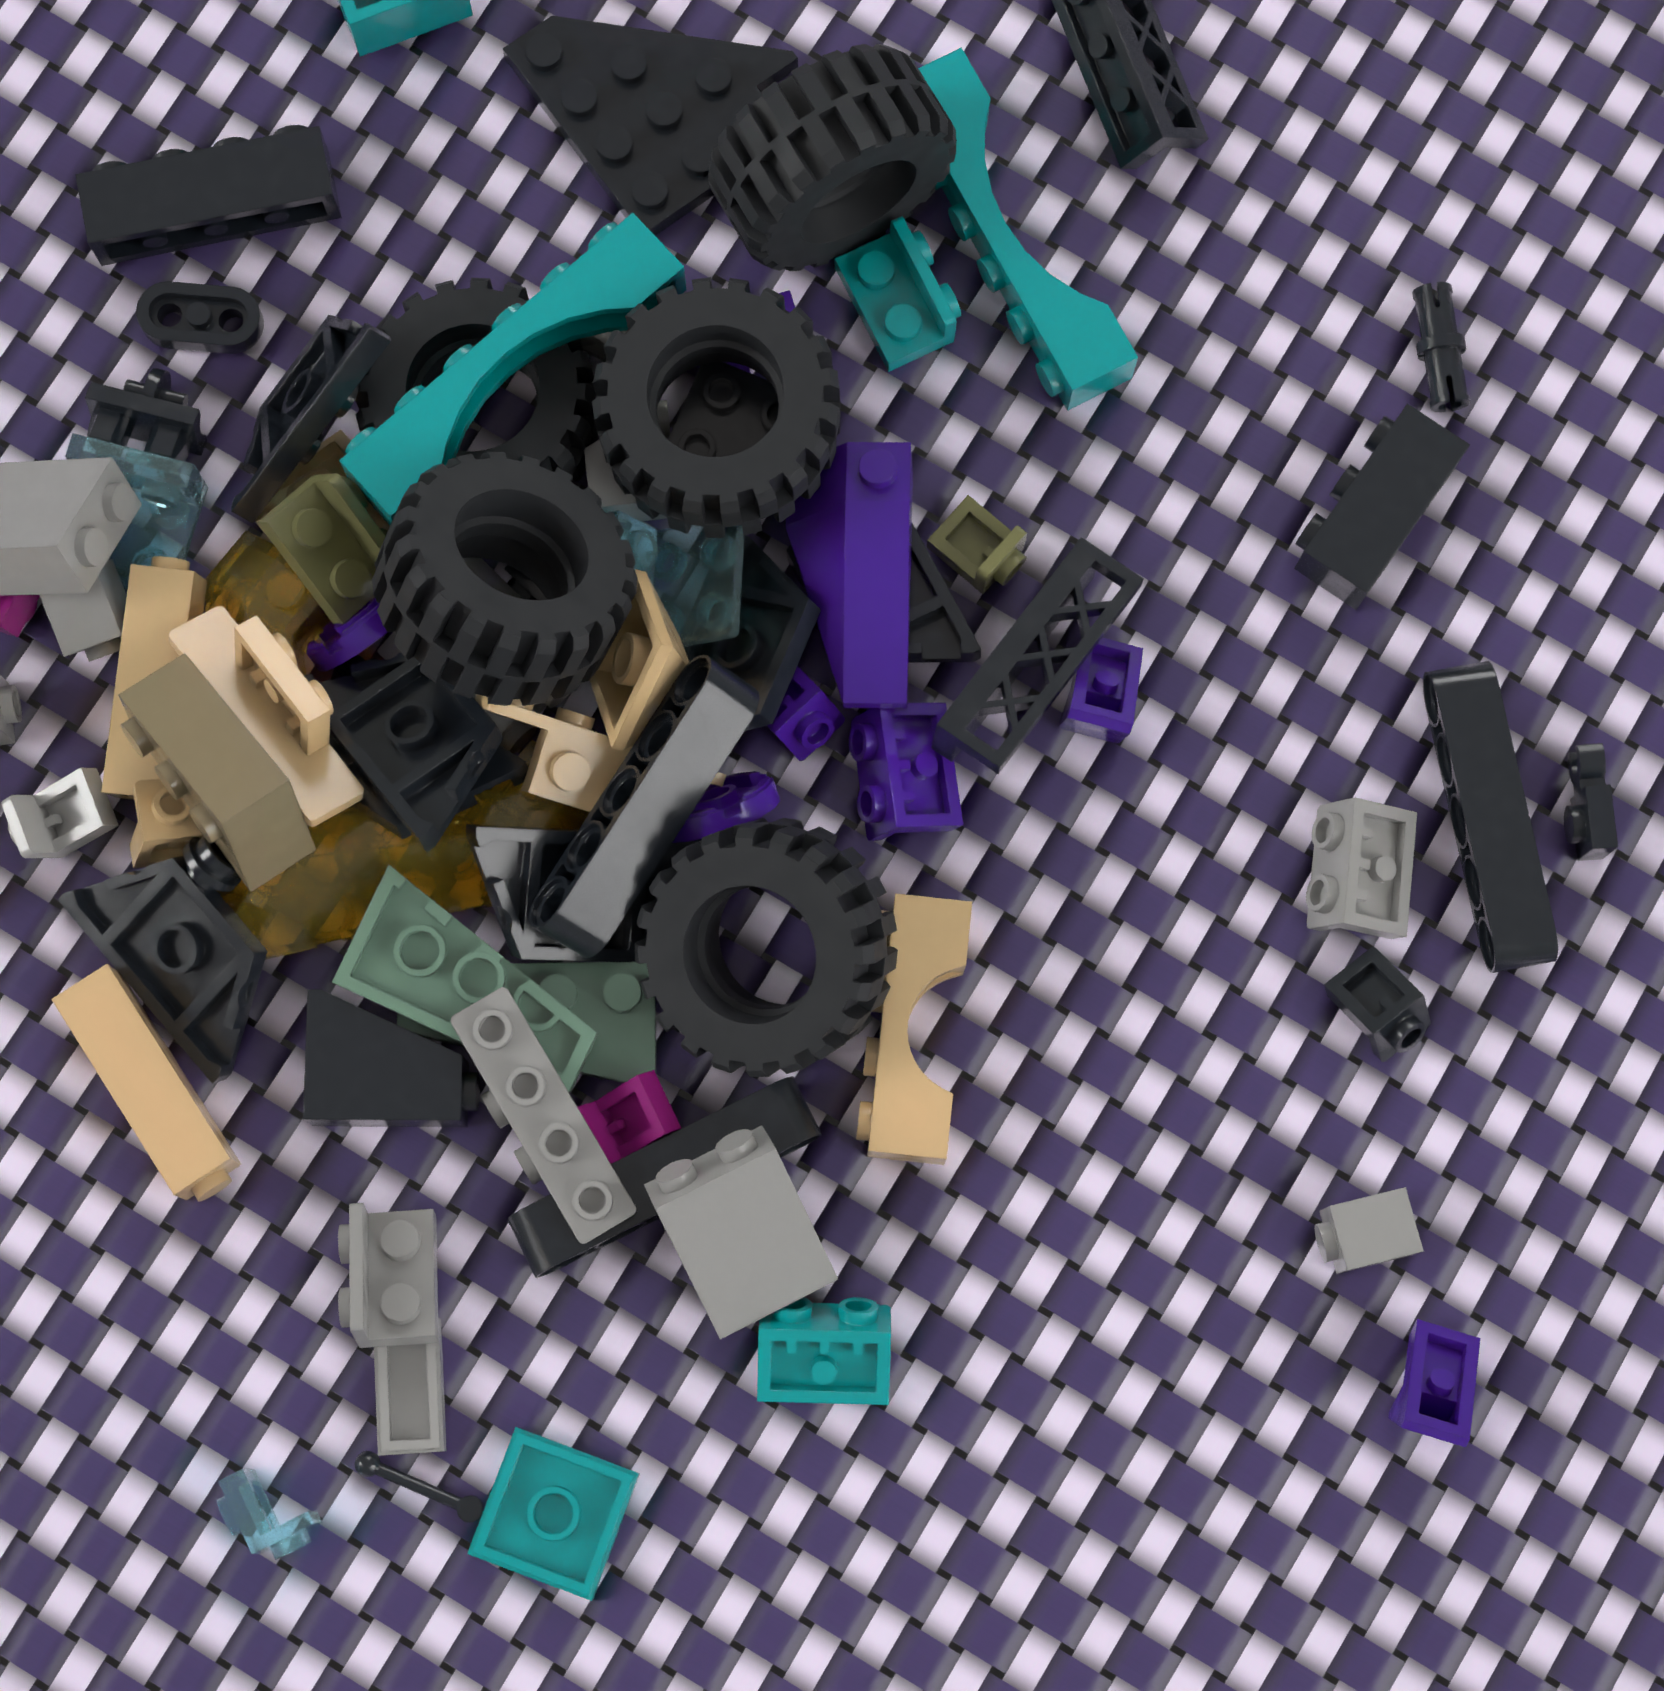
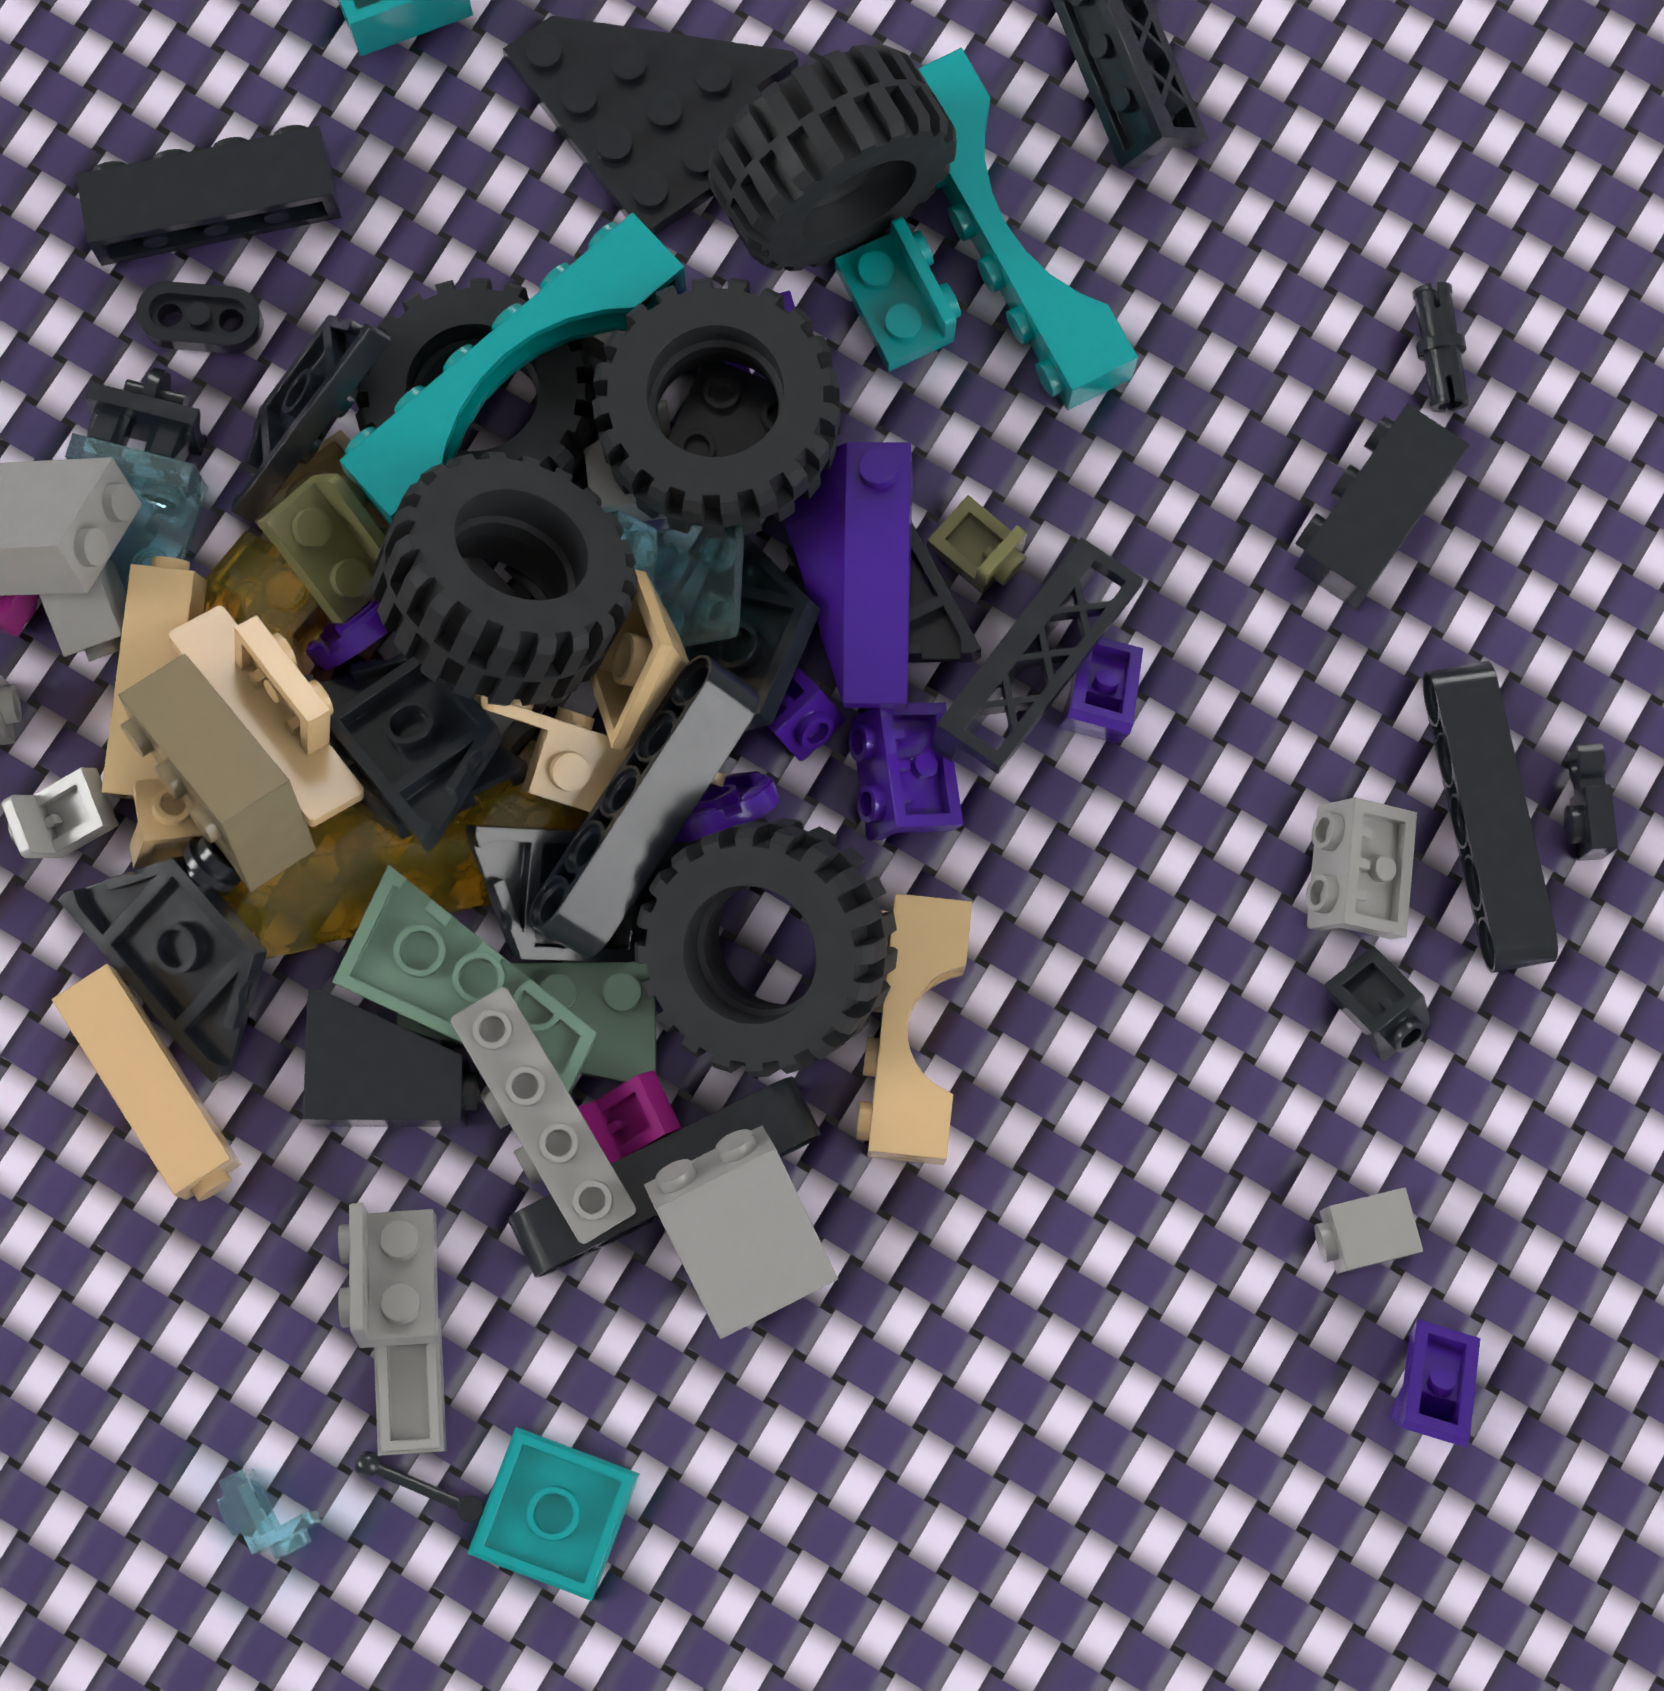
(825, 1353): teal bracket -> none

